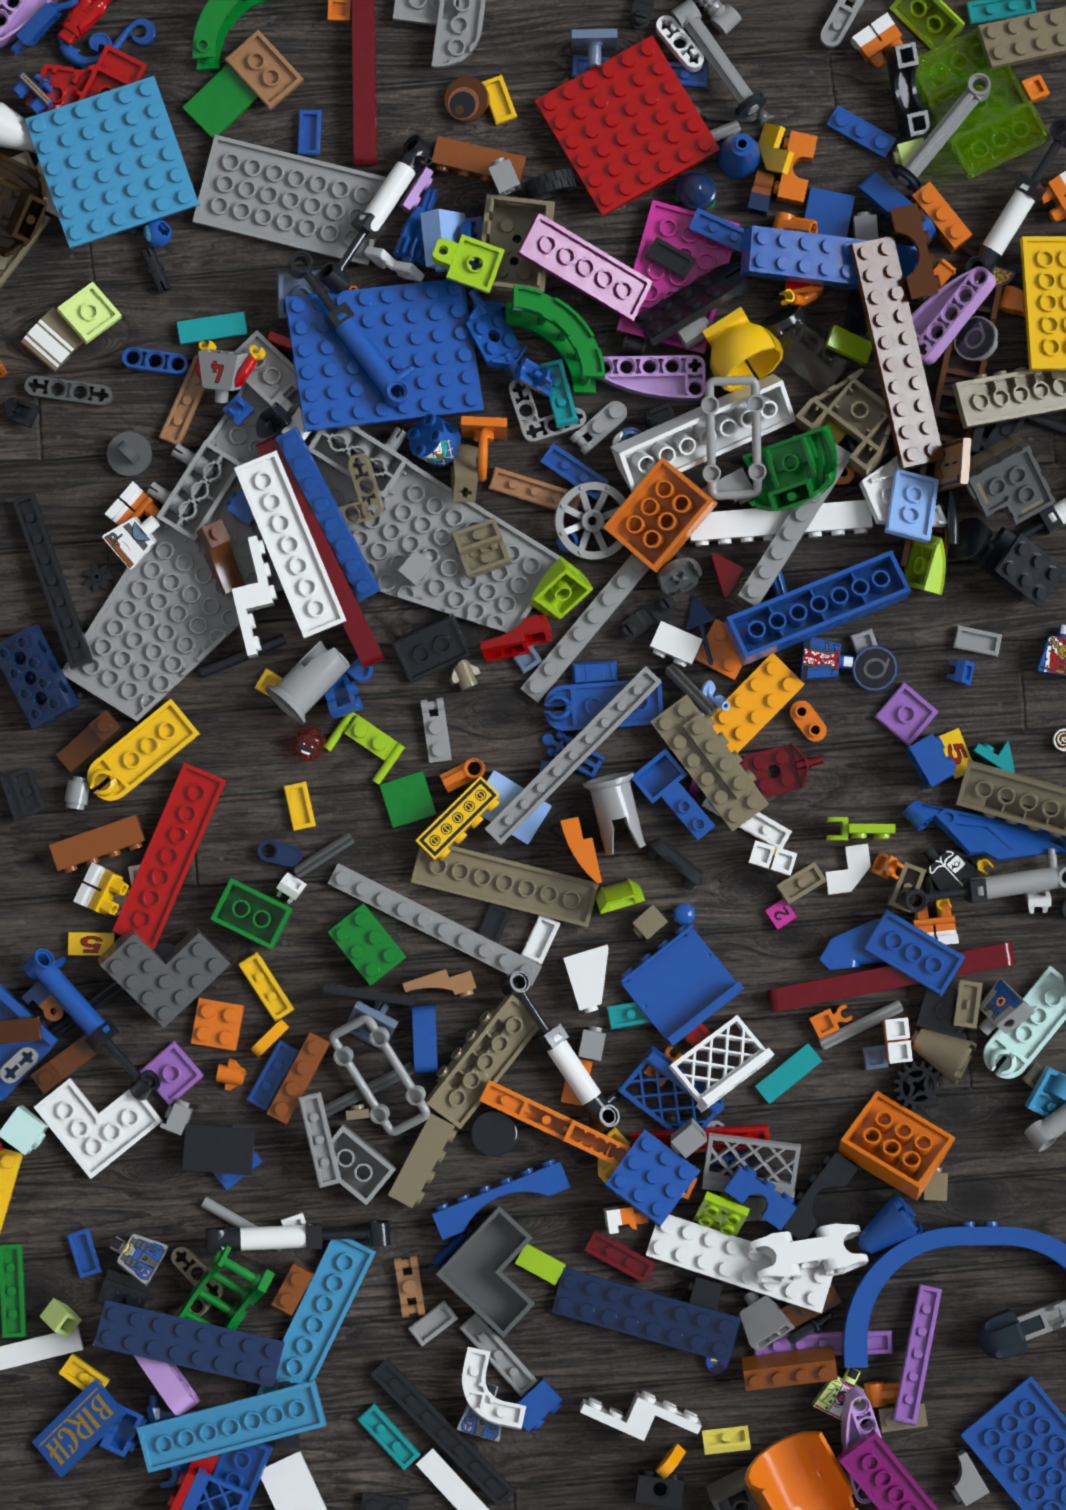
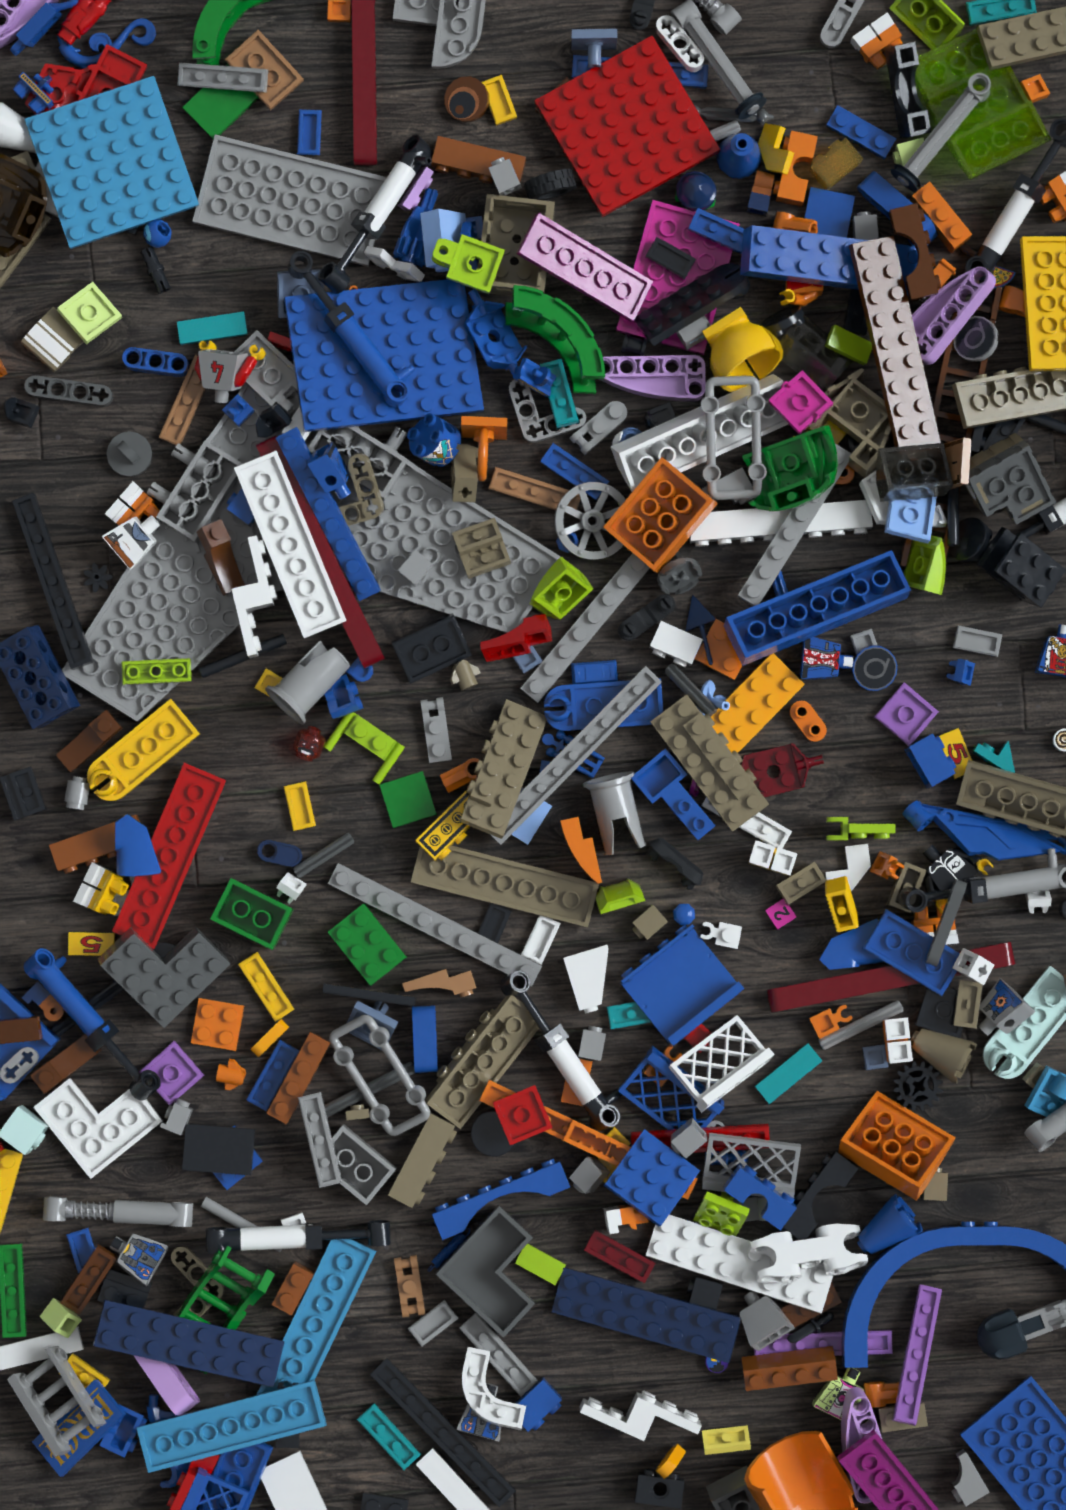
(35, 1403): none -> light grey fence
(88, 1279): none -> reddish brown plate
(121, 1211): none -> light grey piece
(134, 849): none -> blue panel
(142, 671): none -> lime tile
(222, 77): none -> light grey tile
(330, 470): none -> blue torso
(502, 768): none -> dark tan plate
(522, 1115): none -> red plate
(589, 1175): none -> light grey brick
(726, 573): dark red slope -> none
(726, 934): none -> white plate
(800, 402): none -> dark pink plate
(835, 164): none -> clear yellow brick
(841, 904): none -> yellow brick
(912, 472): none -> clear smoke slope
(946, 922): none -> dark grey beam
(978, 969): none -> white brick

